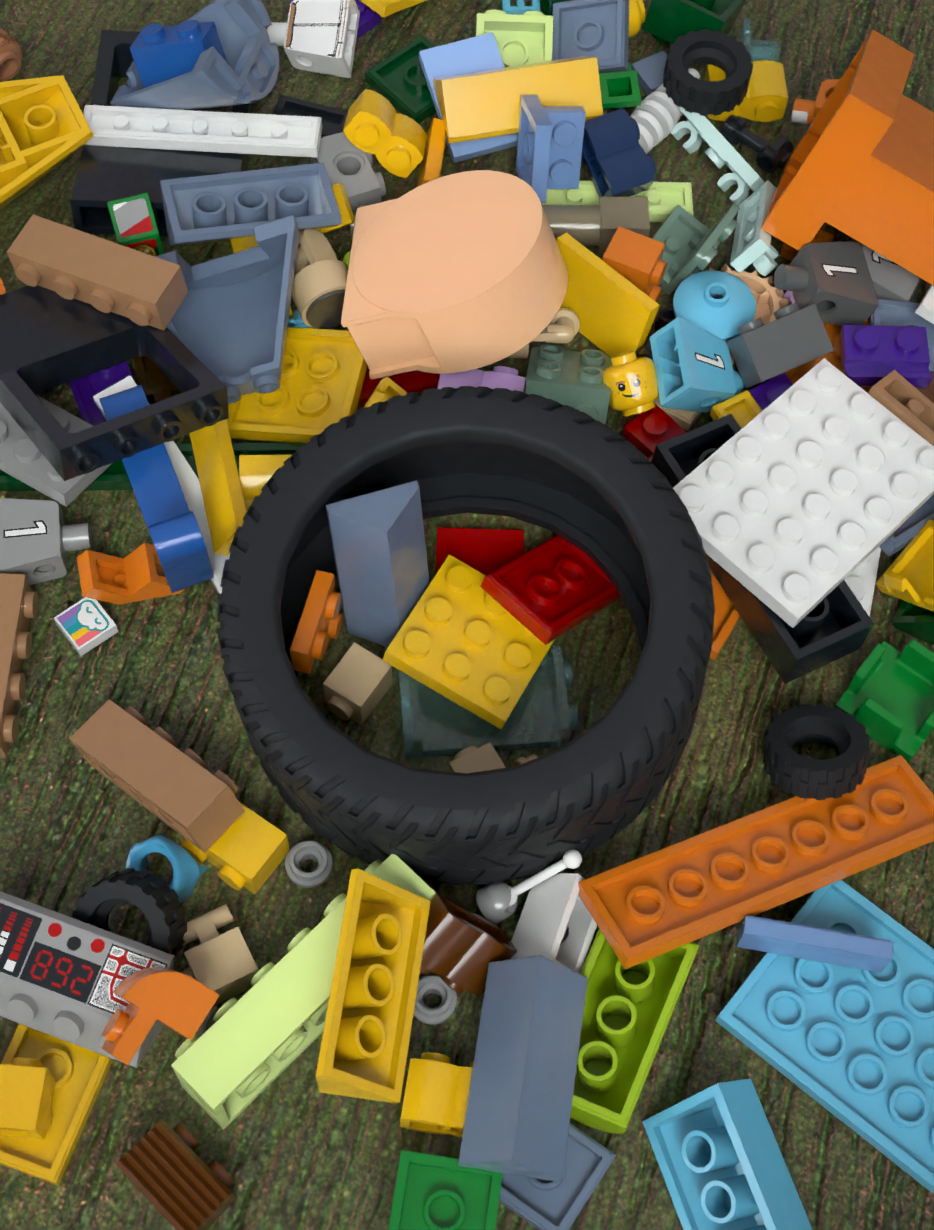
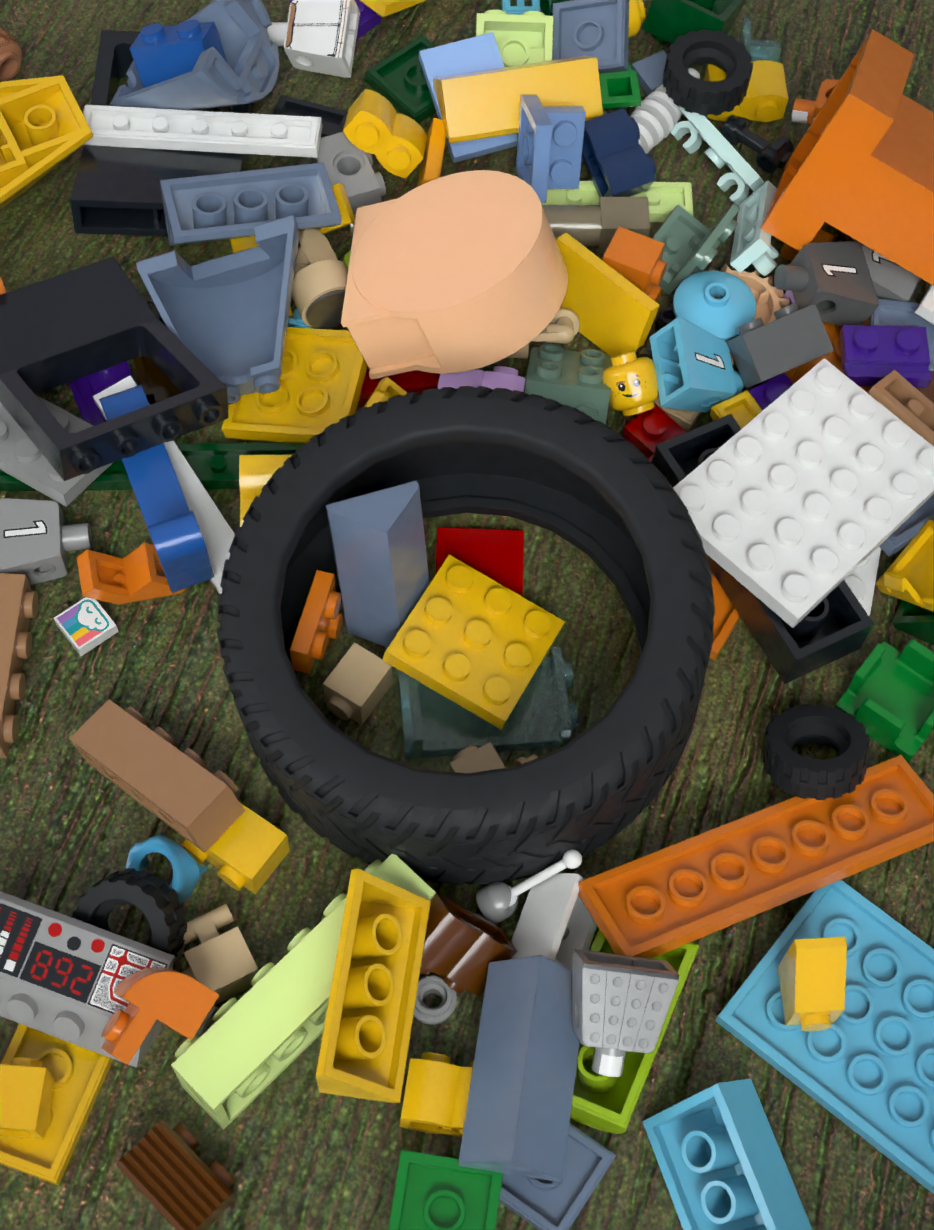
(98, 272): medium nougat brick -> none
(135, 224): slope -> none
(219, 484): yellow tile -> none
(304, 851): light grey plate -> none
(551, 588): red tile -> none
(619, 1005): none -> light grey torso
(813, 982): none -> yellow slope
(815, 943): medium blue tile -> none

